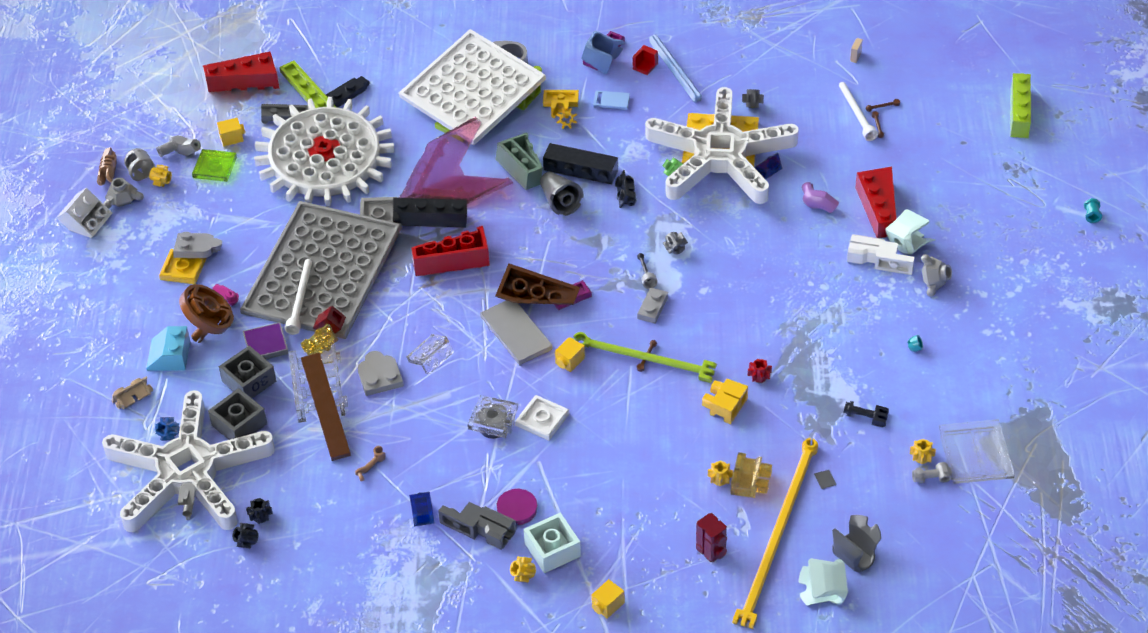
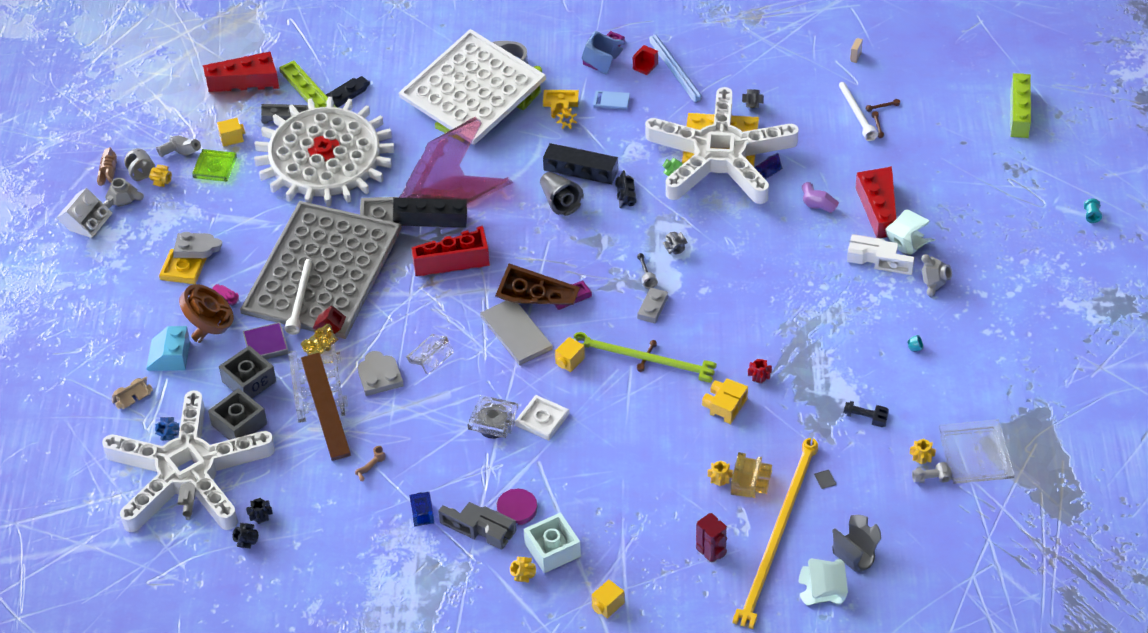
(520, 161): sand green wedge -> none

